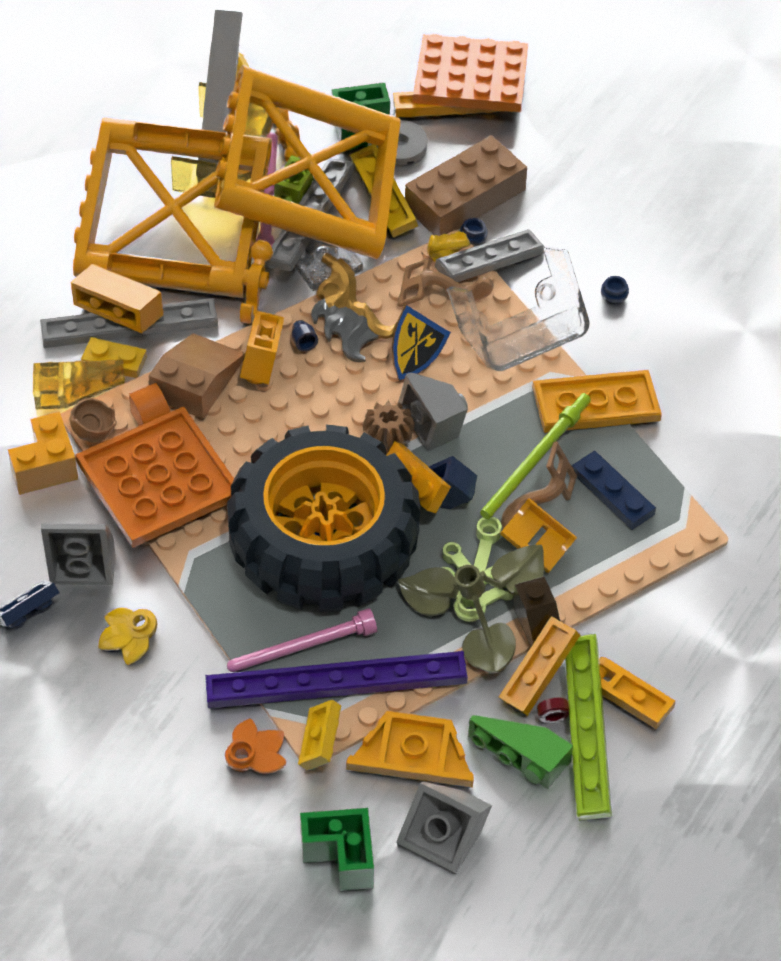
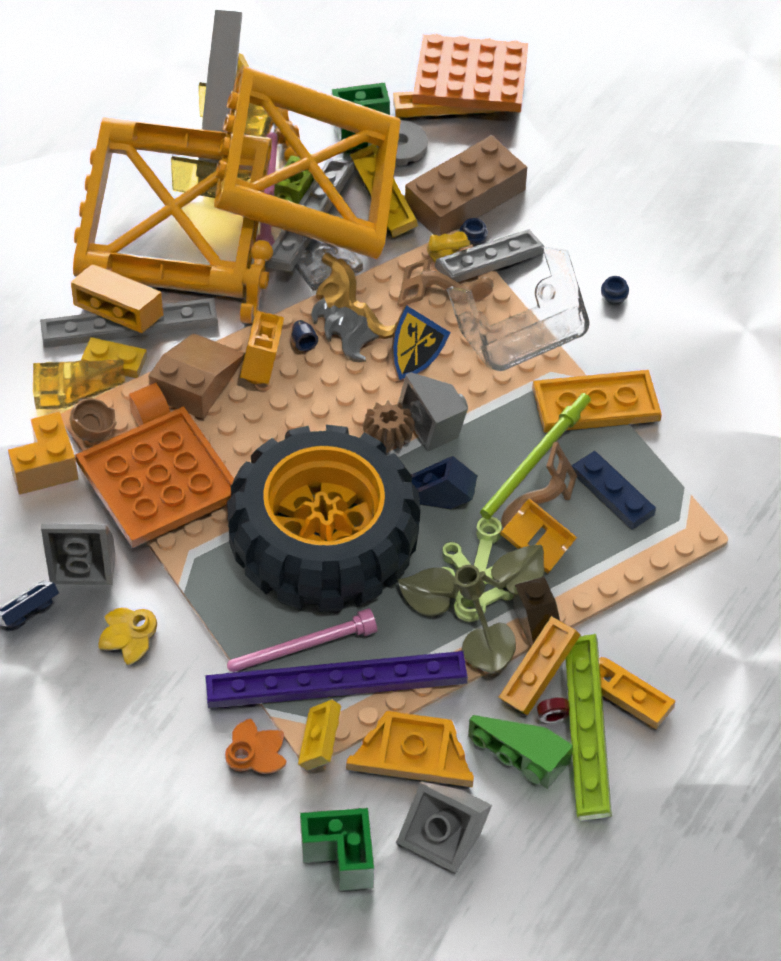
(429, 485): light orange plate -> none

